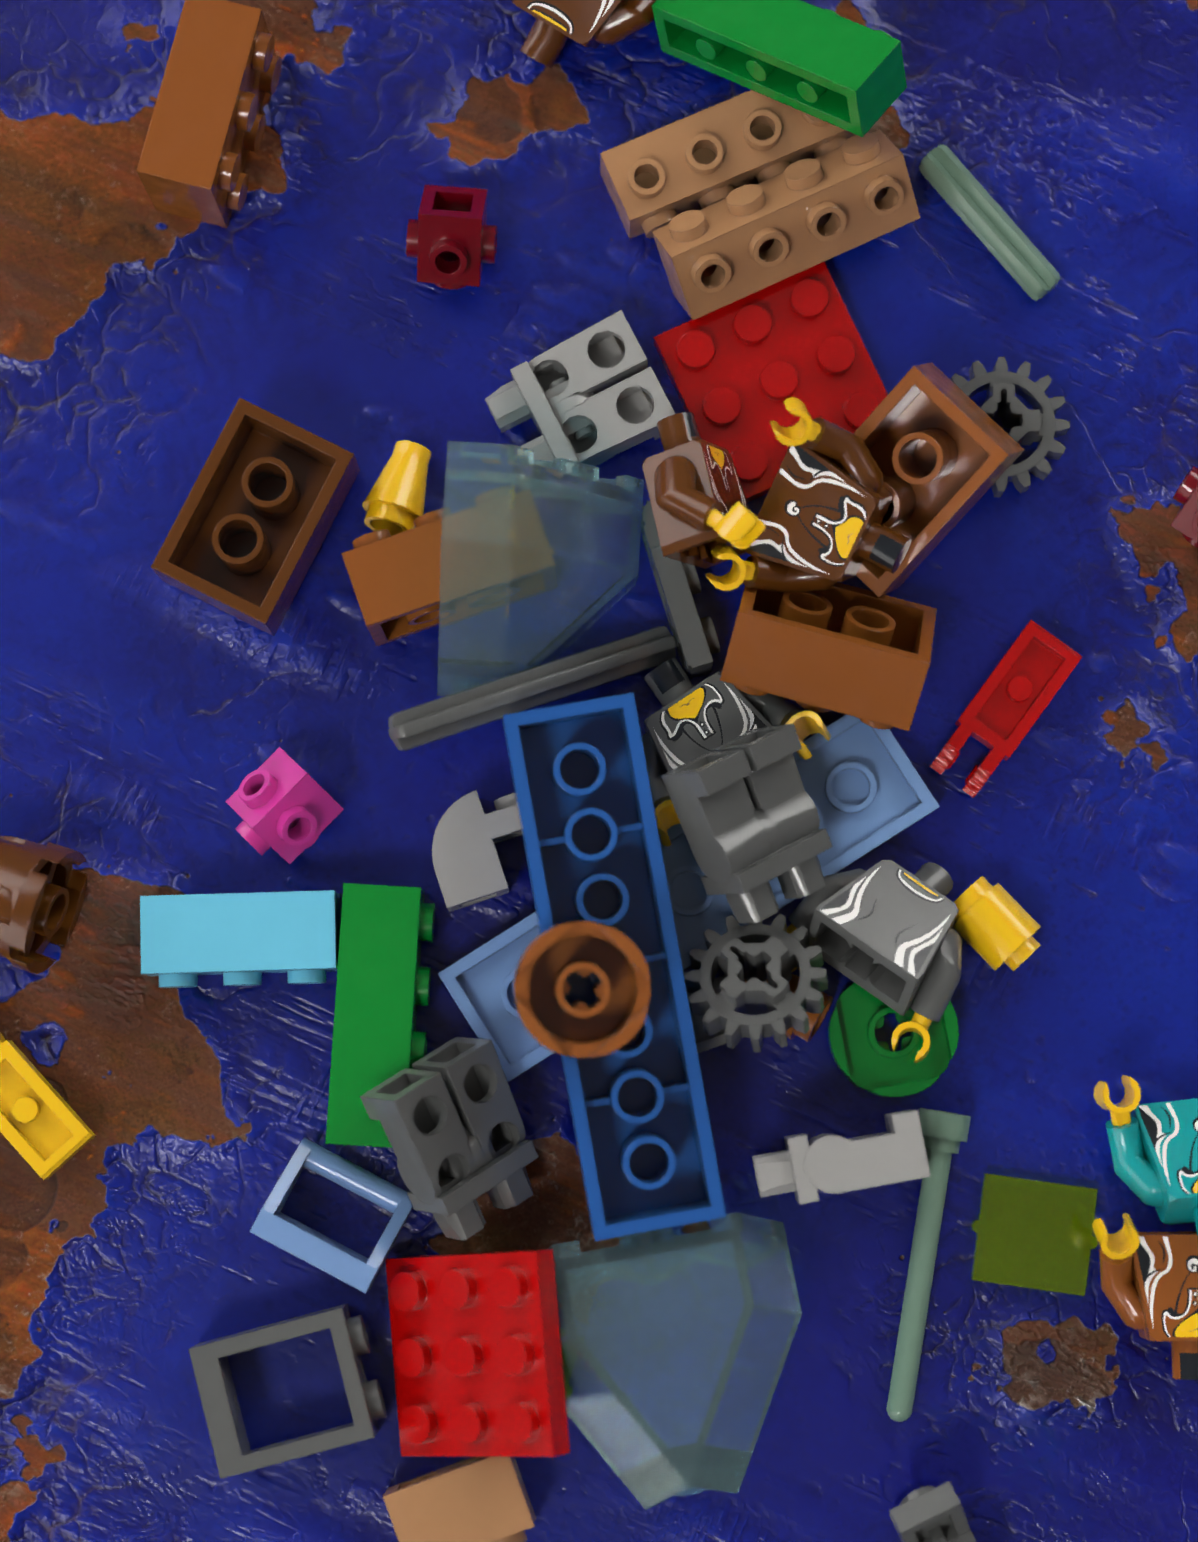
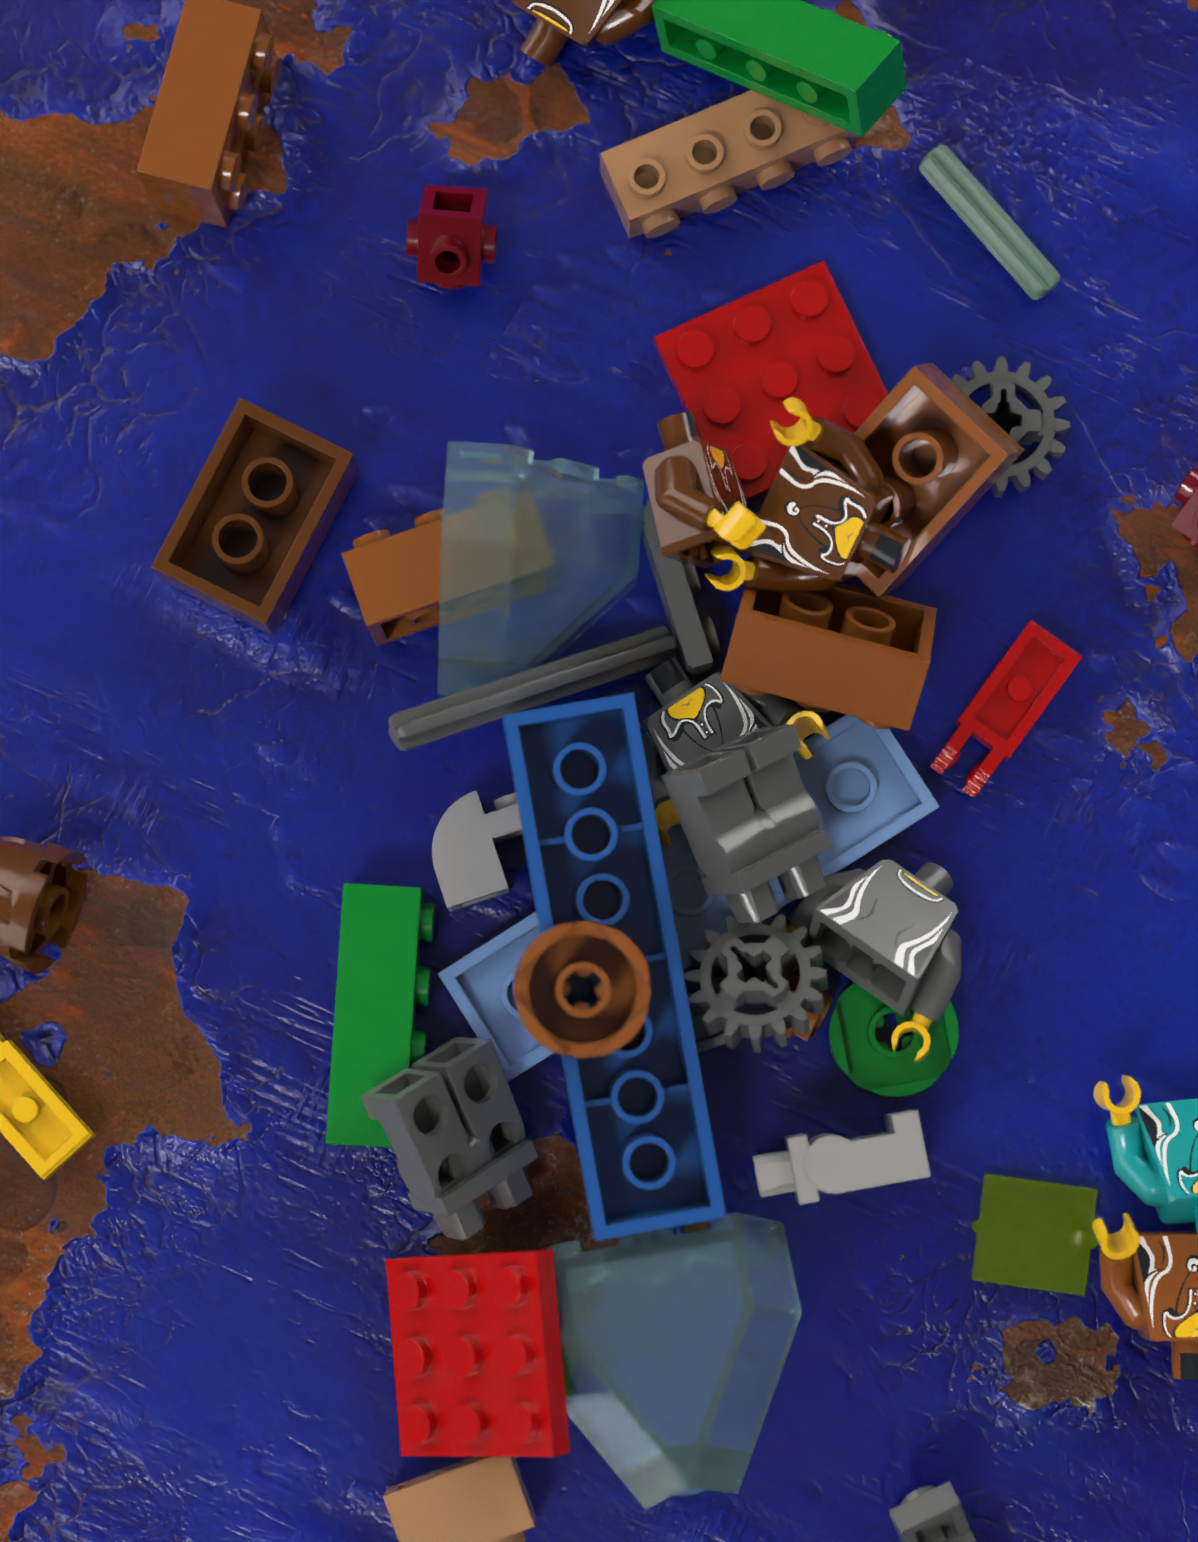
(223, 1408): dark grey window -> none
(240, 937): medium azure brick -> none
(282, 807): dark pink brick -> none
(316, 1247): medium blue tile -> none
(399, 490): yellow cone -> none
(585, 396): light grey hips -> none
(786, 223): medium nougat brick -> none
(942, 1137): sand green piece -> none
(995, 925): yellow brick -> none

